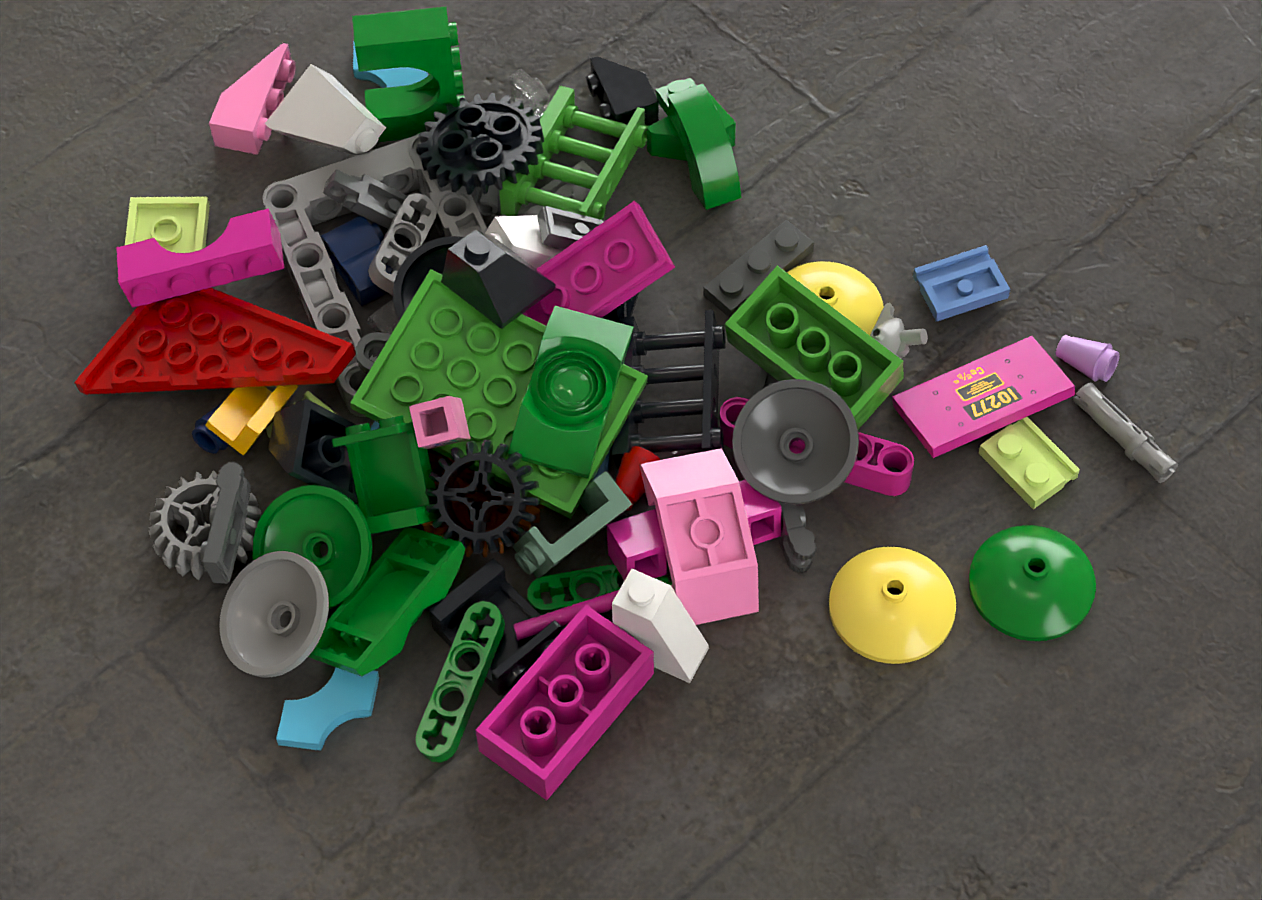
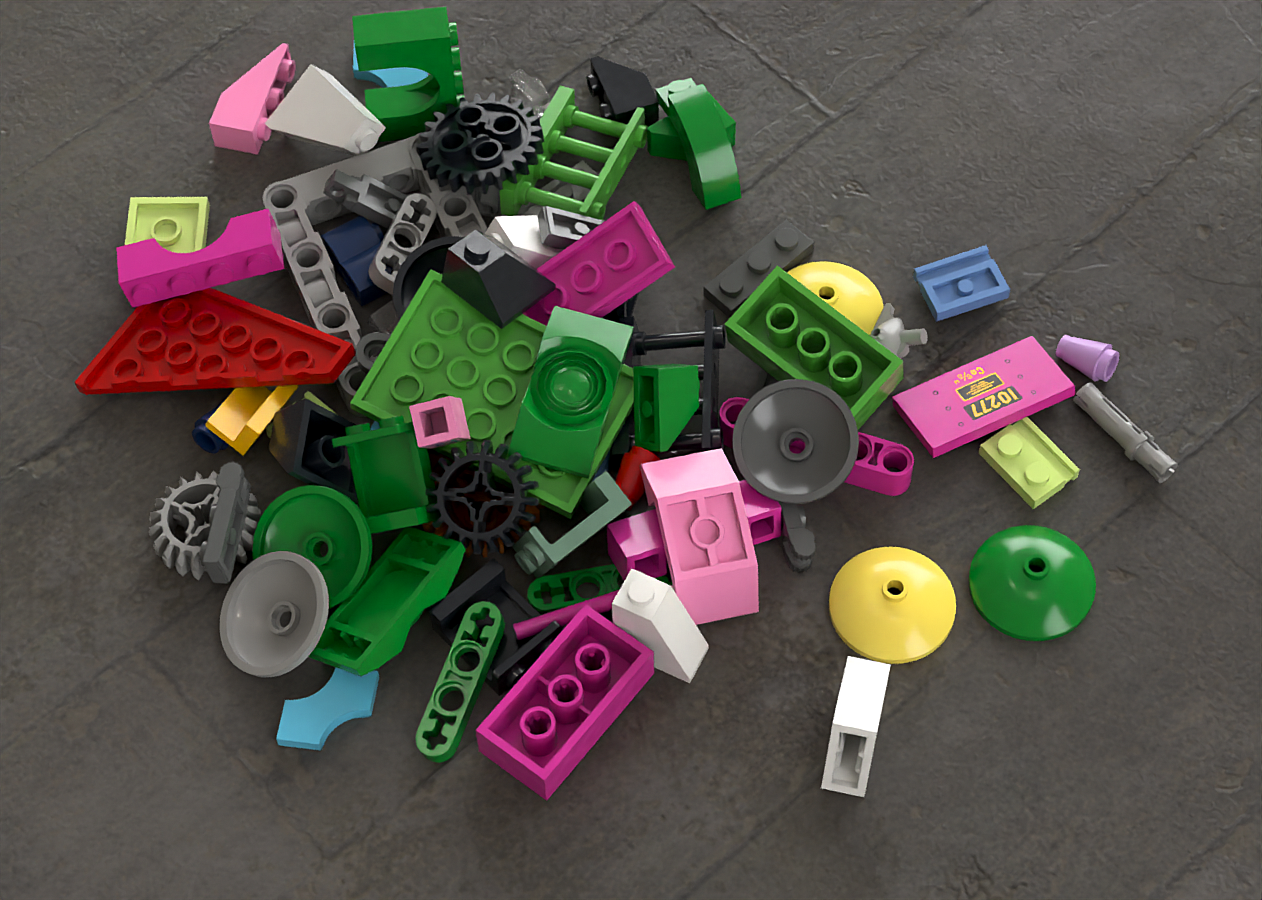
(663, 403): none -> green slope
(855, 726): none -> white slope

